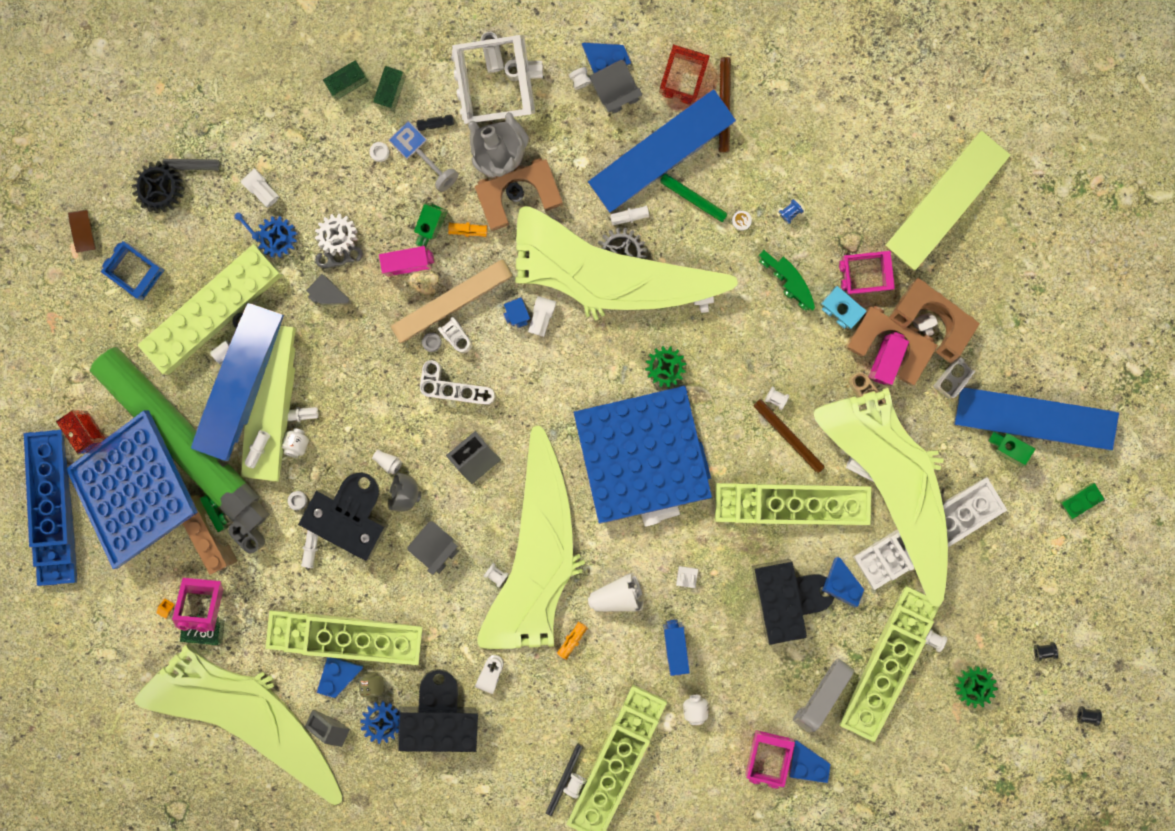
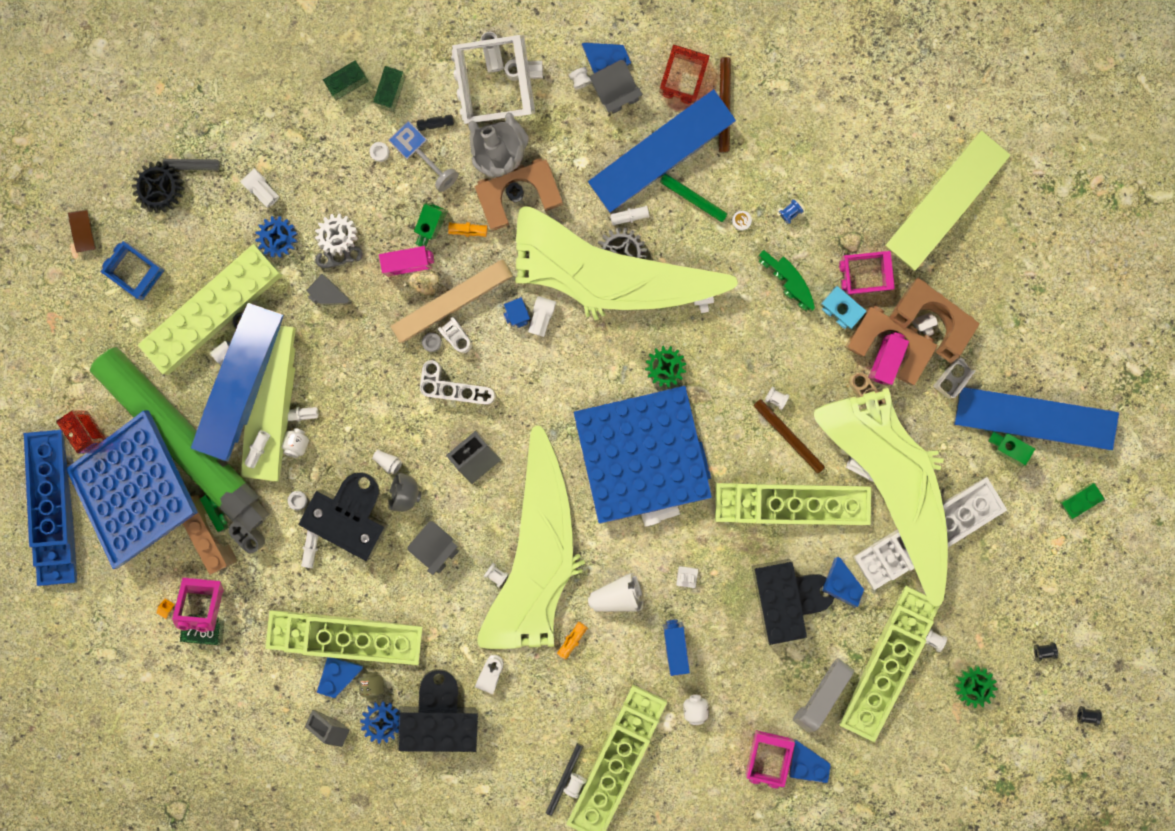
(238, 216): blue hinge -> none
(243, 708): yellowish green animal -> none

